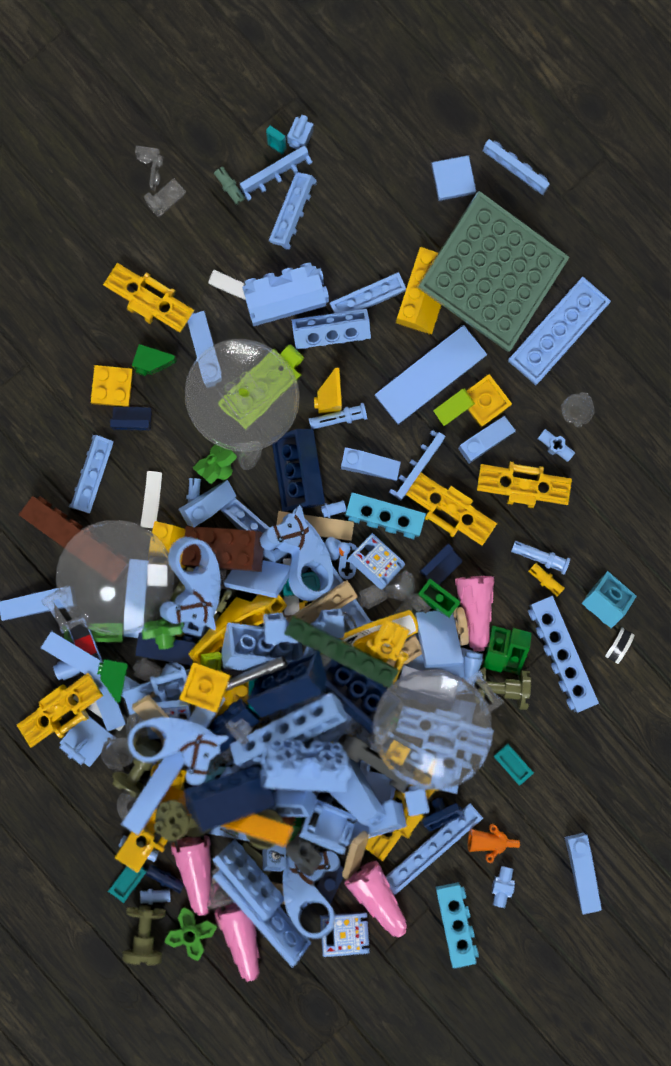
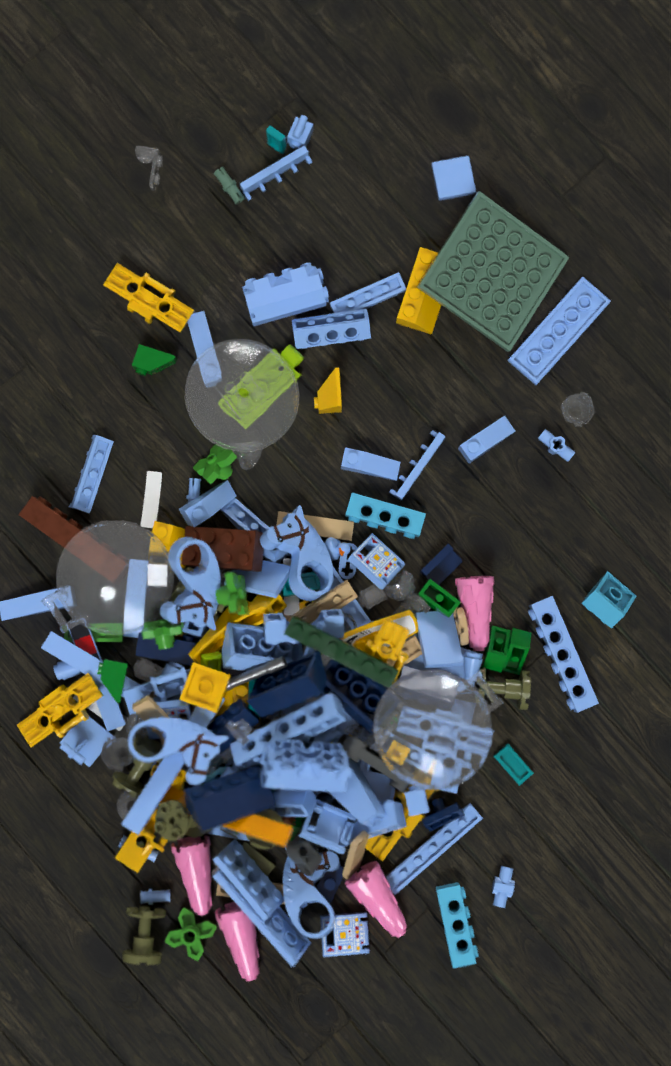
(112, 386): yellow plate -> none
(126, 883): teal tile -> none
(131, 418): dark blue panel -> none
(165, 197): clear bracket -> none
(165, 878): dark blue pin -> none
(218, 896): clear hat -> none
(227, 284): white sticker -> none
(233, 594): none -> bright green plant
(274, 858): light blue brick -> none
(292, 209): light blue hinge -> none
(298, 470): dark blue slope -> none
(315, 422): light blue pin -> none
(333, 508): light blue pin -> none
(430, 375): light blue tile -> none
(454, 407): lime tile -> none
(454, 504): yellow piece -> none
(488, 400): yellow plate -> none
(490, 842): orange piece -> none
(520, 169): light blue plate -> none
(524, 490): yellow piece -> none
(546, 579): yellow pin -> none
(549, 559): light blue pin -> none
(583, 872): light blue slope -> none
(620, 646): sticker -> none

